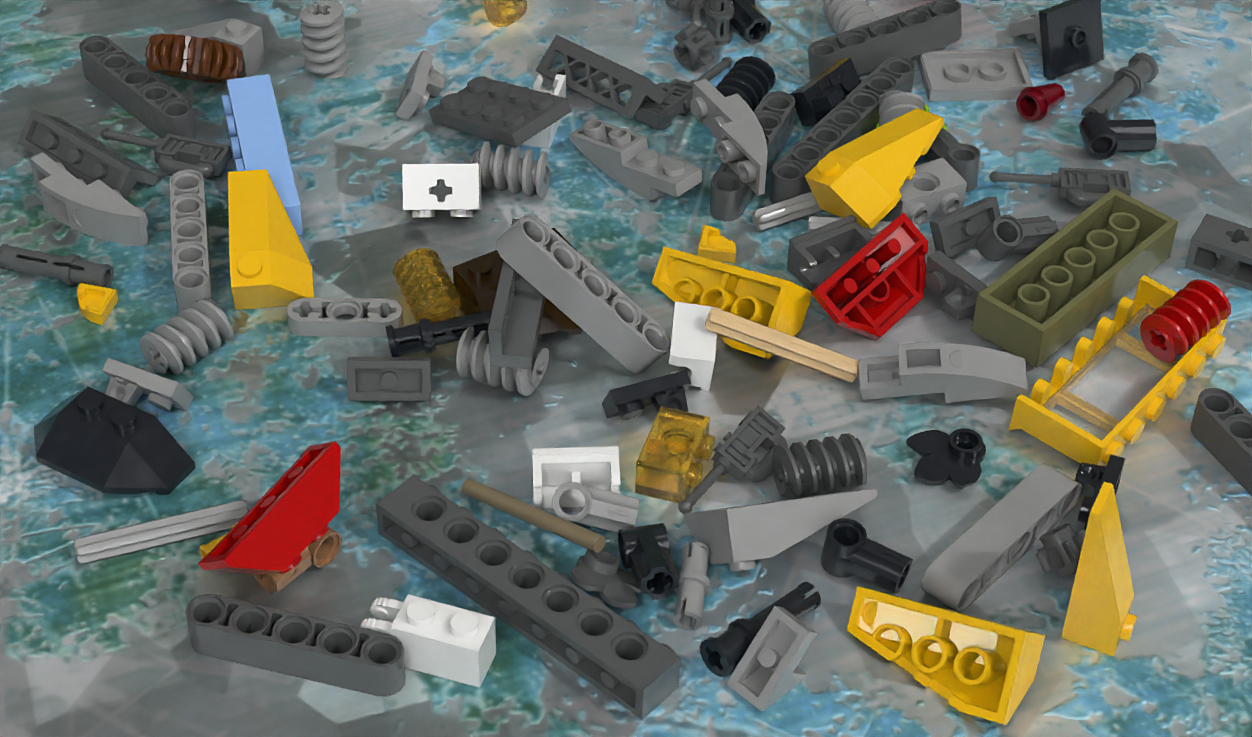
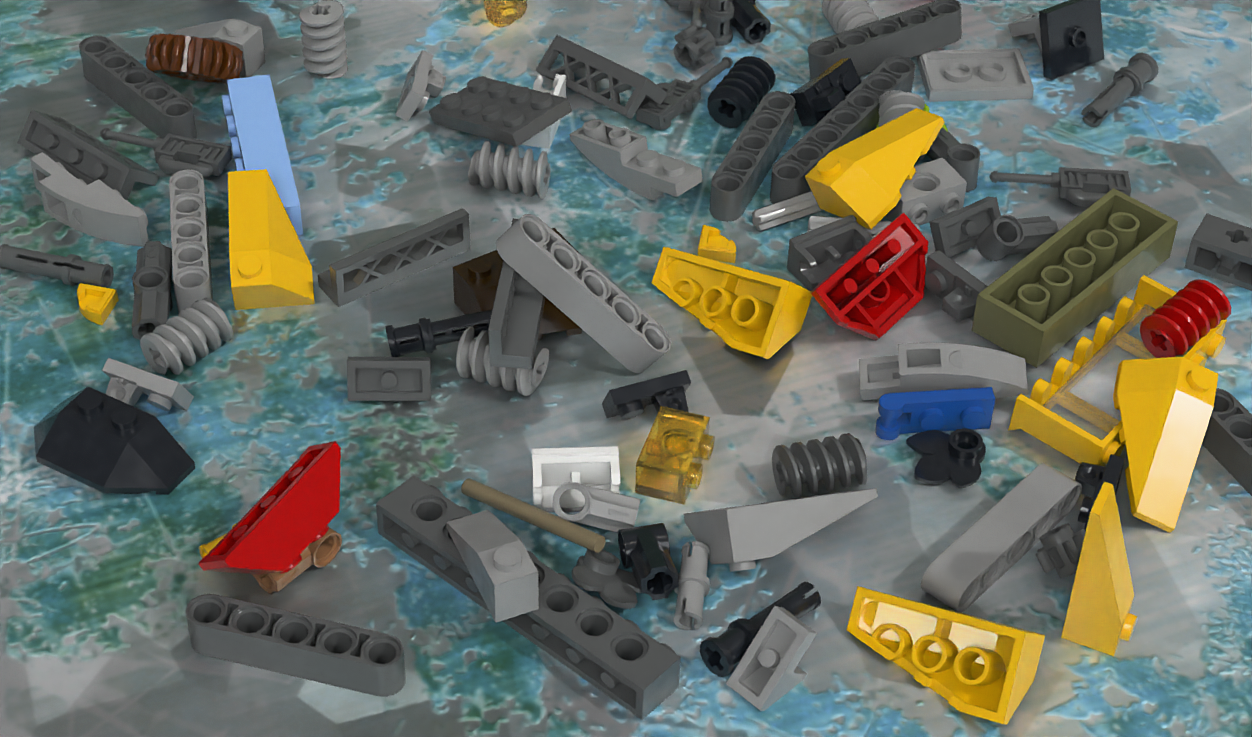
(151, 288): none -> dark grey piece
(159, 532): light grey axle -> none
(307, 319): light grey beam -> none
(396, 258): none -> dark grey fence
(419, 184): white brick -> none
(426, 285): clear yellow piece -> none
(438, 637): white hinge -> none
(496, 564): none -> light grey slope
(693, 344): white hinge -> none
(736, 454): dark grey piece -> none
(738, 130): light grey slope -> none
(782, 345): tan axle -> none
(850, 552): black piece -> none
(934, 411): none -> blue plate
(1039, 100): dark red cone -> none
(1106, 136): black piece -> none
(1164, 422): none -> yellow wedge

